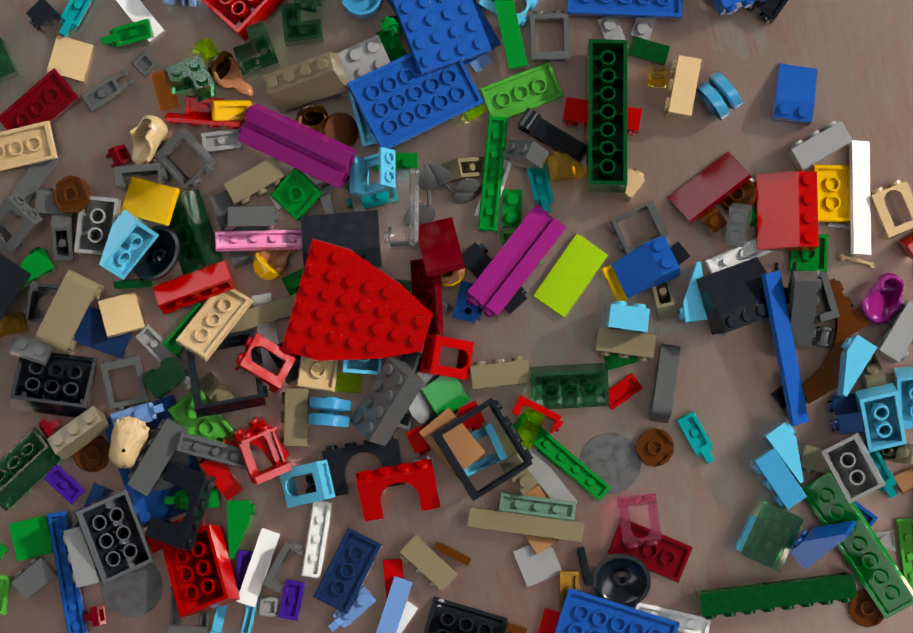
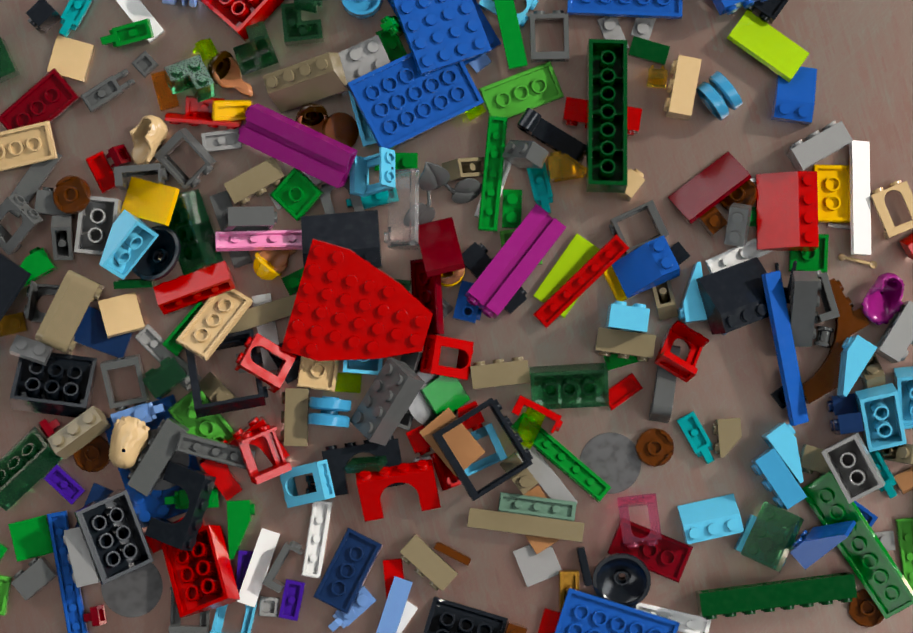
(102, 171): none -> red tile
(370, 464): none -> clear green tile
(445, 476): none -> red tile
(581, 280): none -> red tile
(682, 369): none -> red panel
(710, 519): none -> medium azure slope
(728, 434): none -> dark tan slope
(768, 45): none -> lime tile

